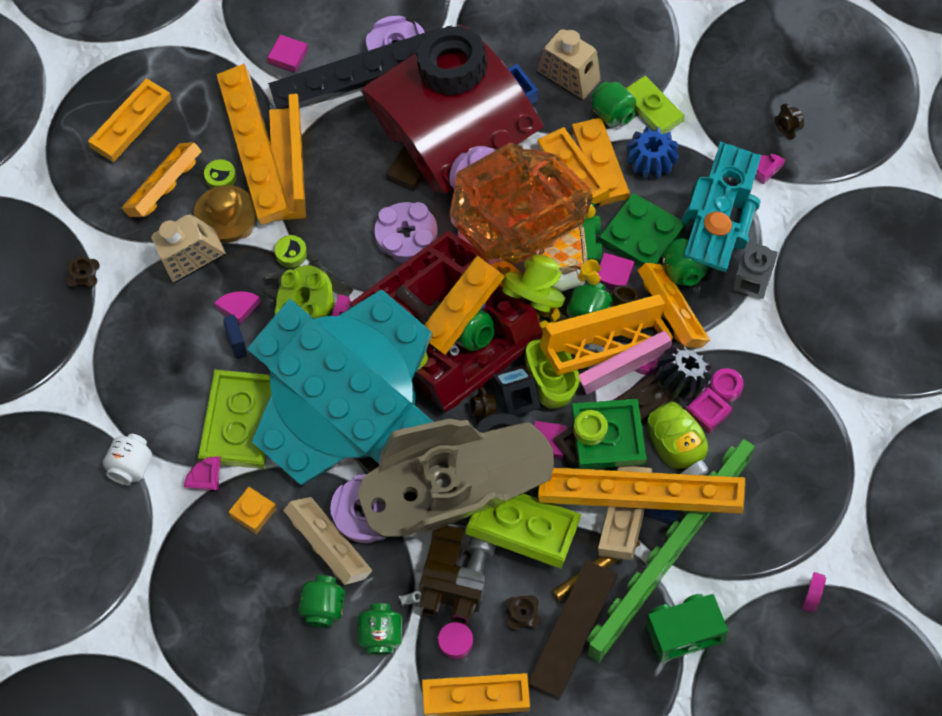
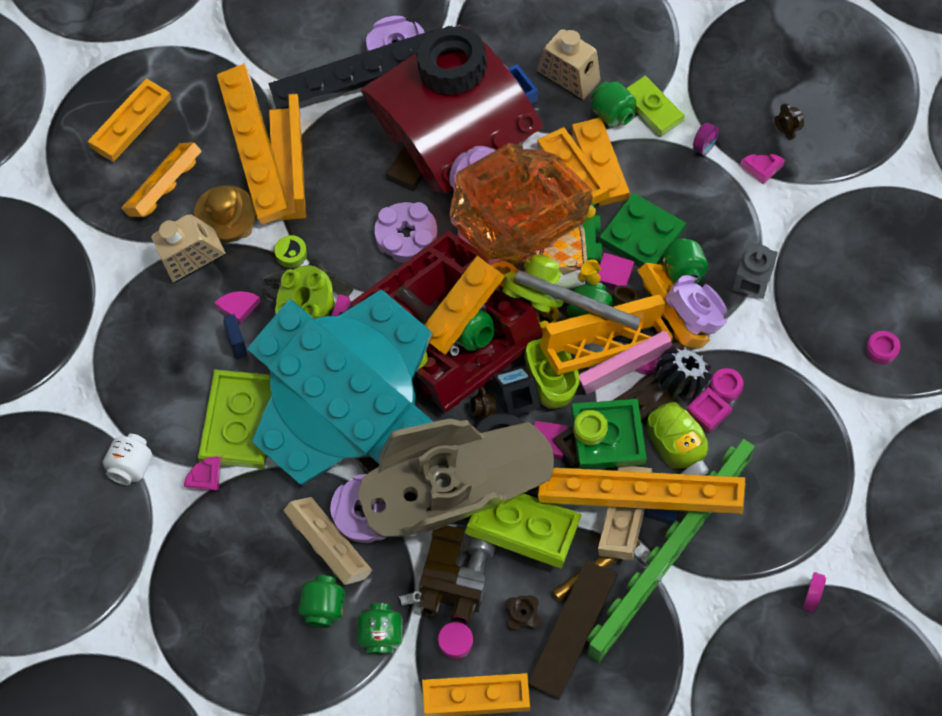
(79, 265): dark brown plate -> none
(219, 173): lime tile -> none
(252, 510): light orange plate -> none
(288, 53): dark pink tile -> none
(577, 300): none -> flat silver bar
(652, 152): blue gear -> none
(686, 627): green brick -> none
(697, 305): none -> lavender plate
(705, 138): none -> magenta tile
(712, 203): teal piece -> none
(883, 347): none -> dark pink tile

